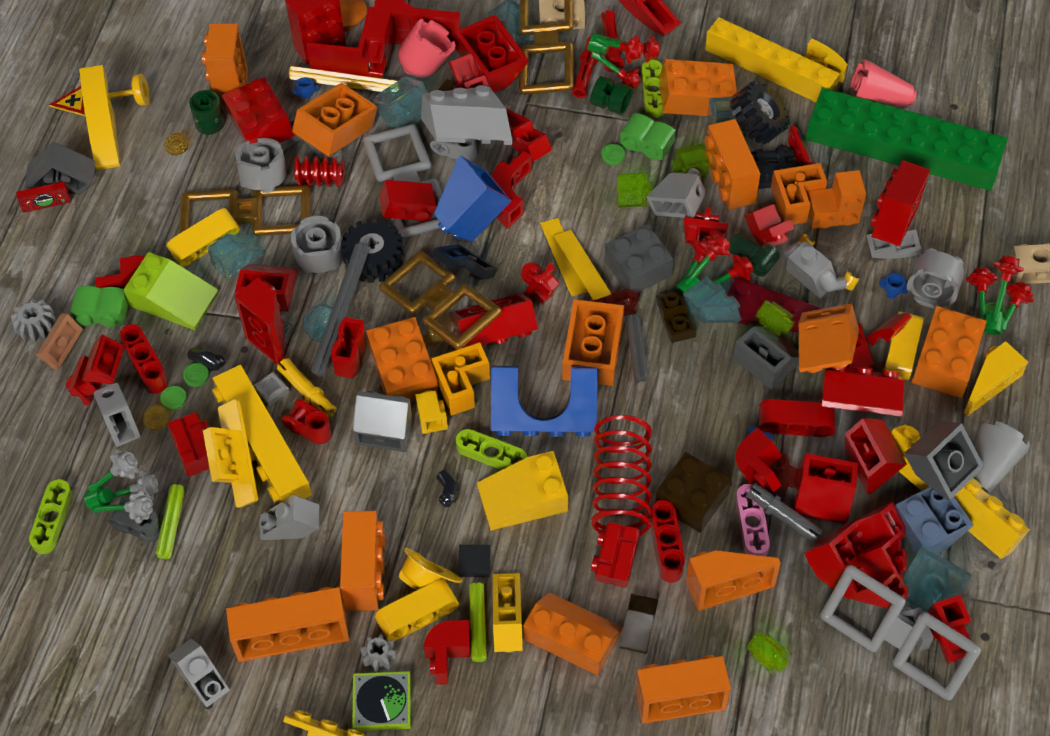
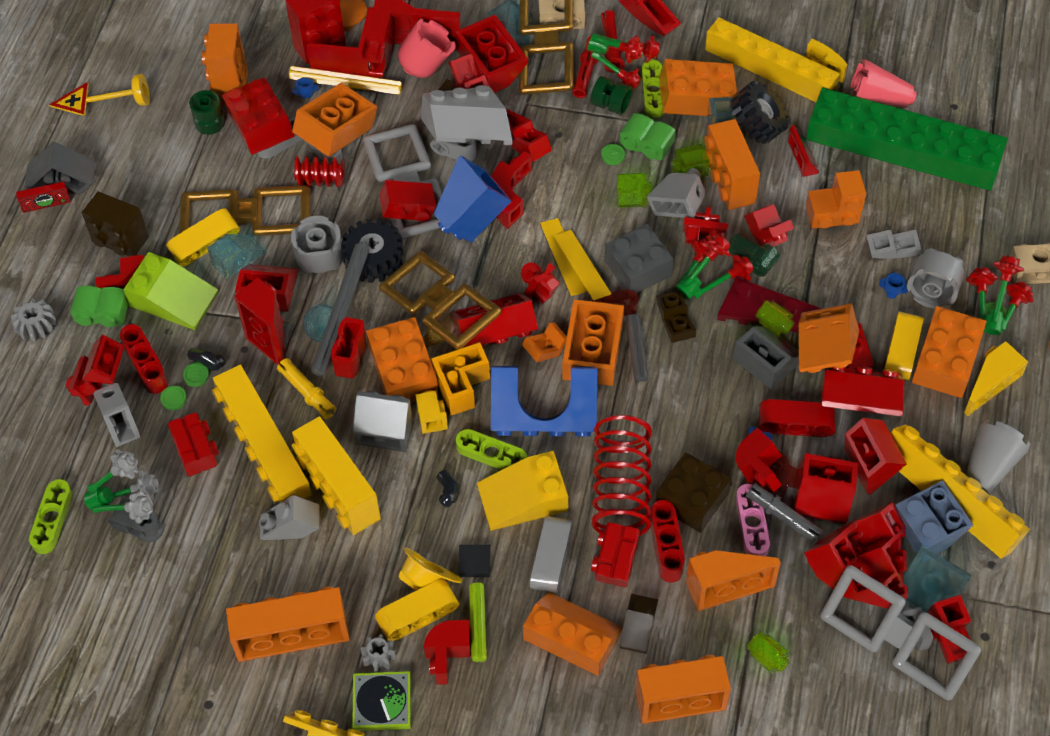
(59, 341): nougat hinge -> none
(99, 117): yellow slope -> none
(115, 224): none -> dark brown brick
(156, 412): clear yellow plate -> none
(170, 521): lime axle -> none
(176, 144): clear yellow plate -> none
(199, 672): light grey slope -> none
(230, 454): yellow bracket -> none
(261, 164): light grey brick -> none
(271, 389): light grey tile -> none
(304, 420): red piece -> none
(336, 476): none -> yellow brick
(362, 561): orange brick -> none
(401, 102): clear light blue slope -> none
(458, 256): black plate -> none
(507, 613): yellow slope -> none
(547, 344): none -> orange bracket
(551, 554): none -> light grey beam
(711, 303): clear light blue slope -> none
(766, 170): black plate -> none
(791, 190): orange brick -> none
(815, 269): light grey torso -> none
(889, 328): red slope -> none
(899, 202): red brick -> none
(945, 458): dark grey slope -> none

